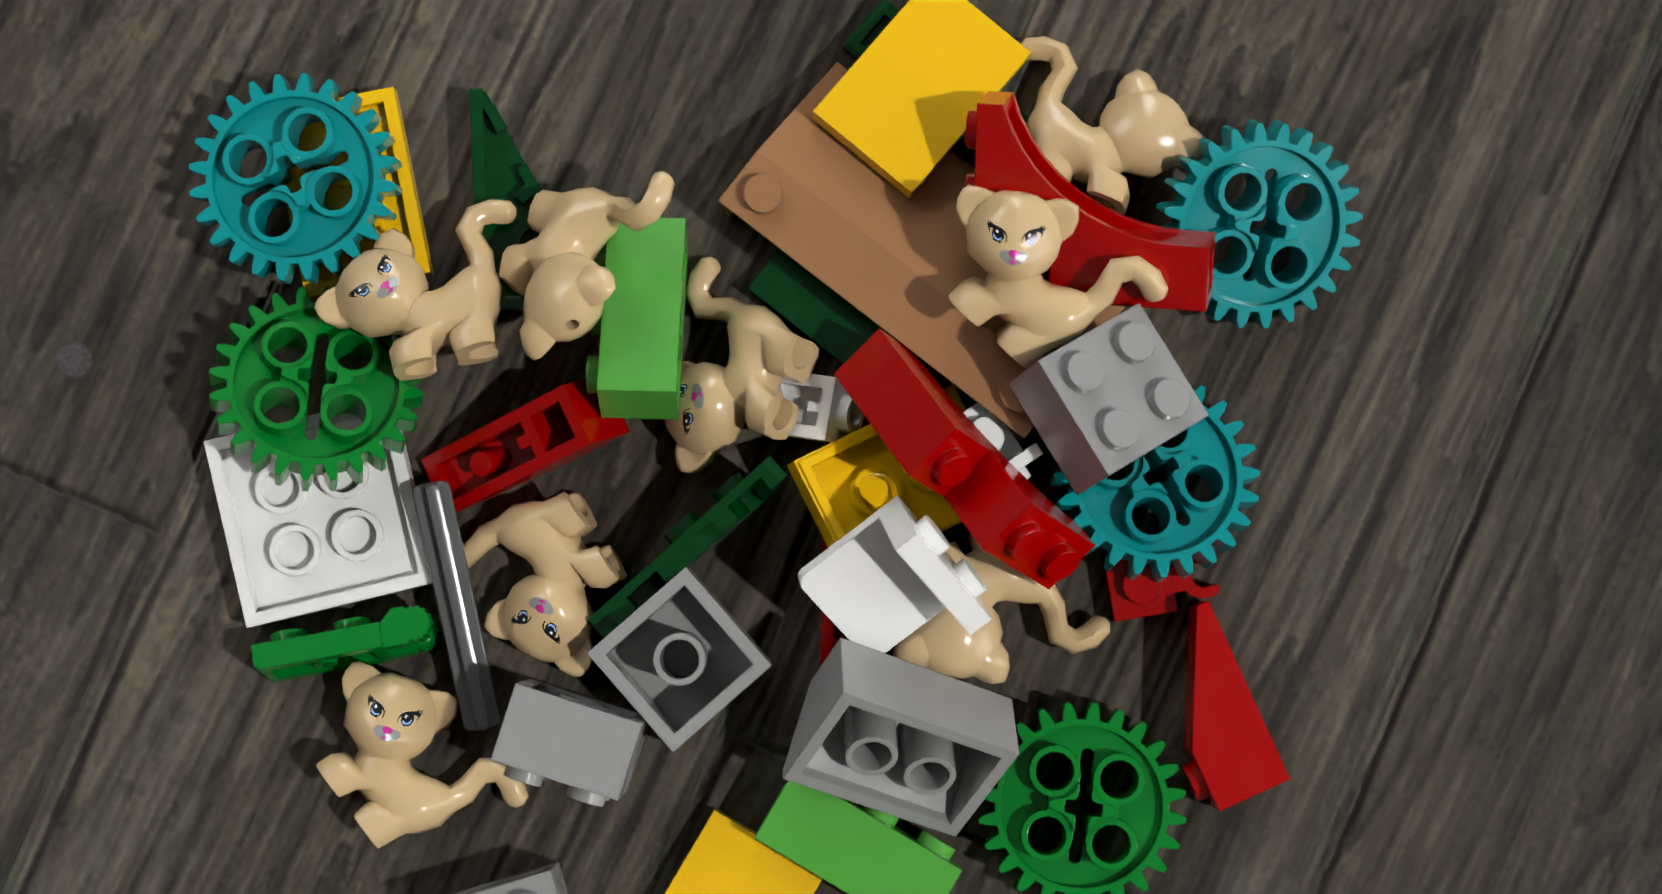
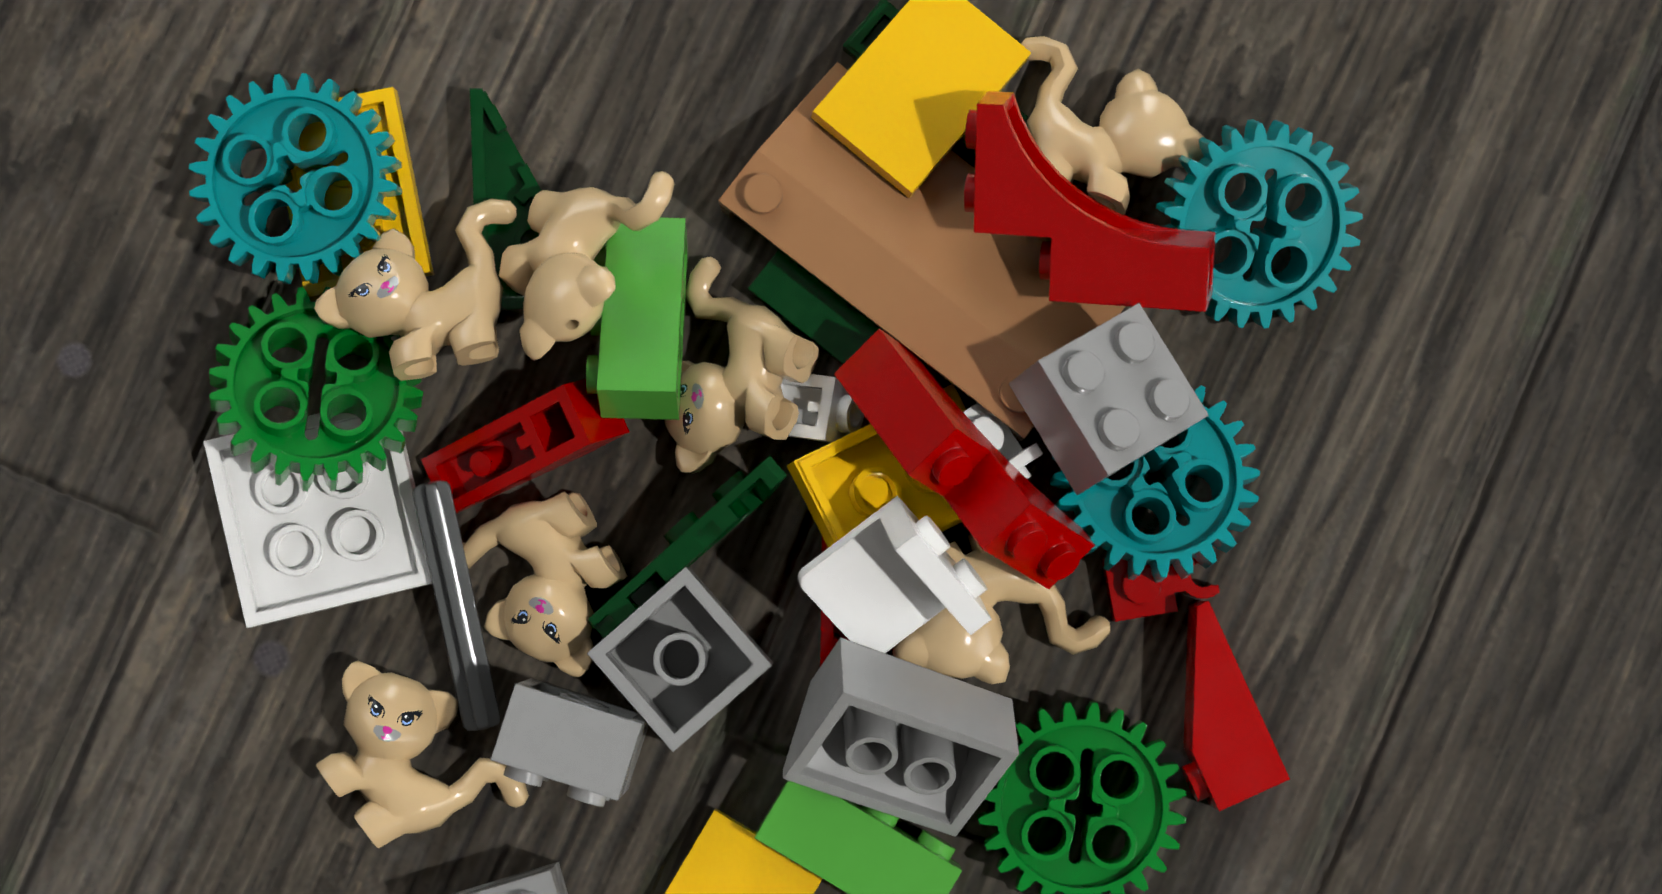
(301, 654): green hinge -> none
(1015, 242): tan animal -> none

